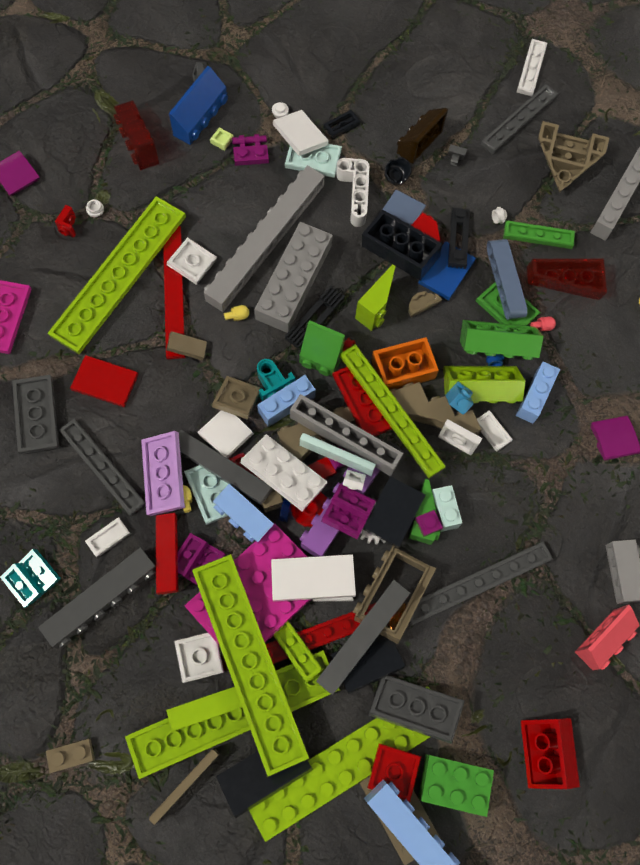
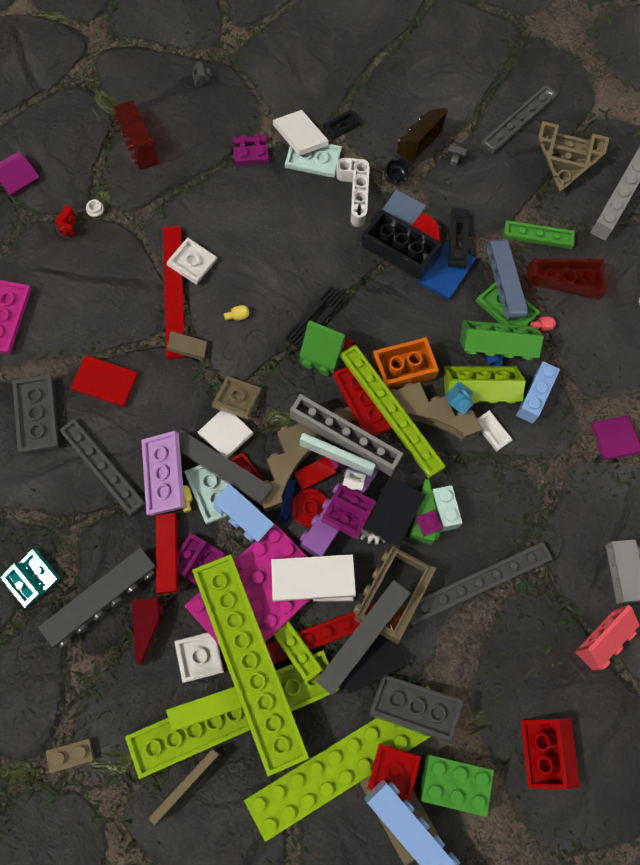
(107, 537): white tile -> none
(116, 275): lime plate -> none
(145, 625): none -> dark red slope
(198, 106): blue slope -> none
(221, 139): yellowish green tile -> none
(248, 783): black tile -> none
(264, 238): light grey brick -> none
(273, 380): teal pin -> none
(280, 109): white plate -> none
(280, 403): light blue brick -> none
(284, 472): white plate -> none
(293, 277): light grey brick -> none
(373, 303): lime slope -> none
(422, 302): dark tan plate -> none
(459, 437): white tile -> none
(499, 215): white plate -> none
(531, 67): white tile -> none

